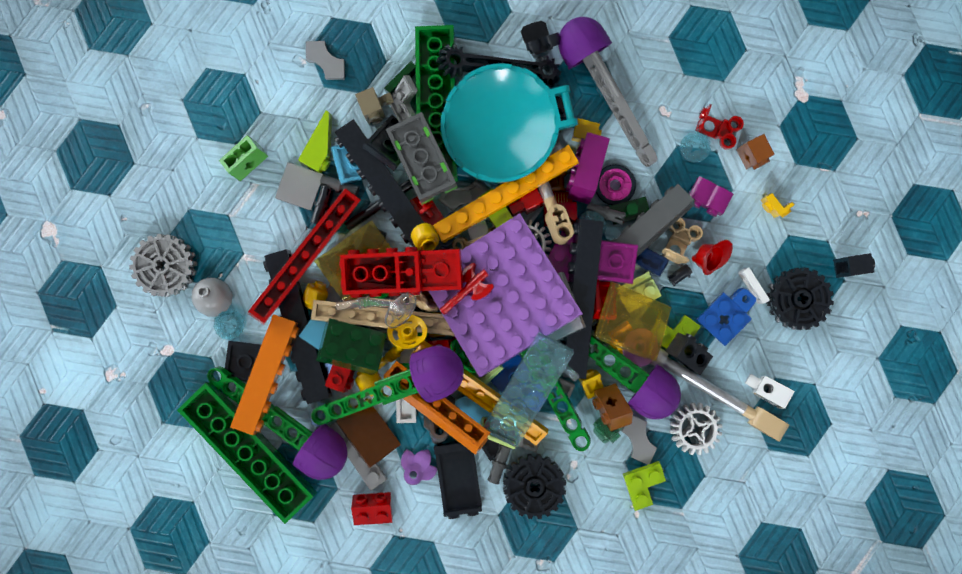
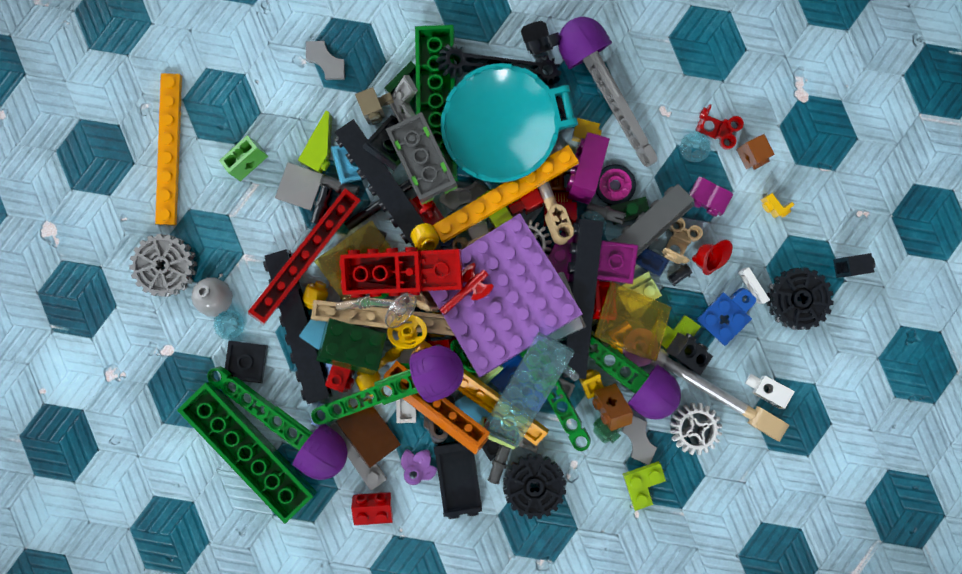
(168, 149): none -> light orange plate
(264, 375): orange brick -> none

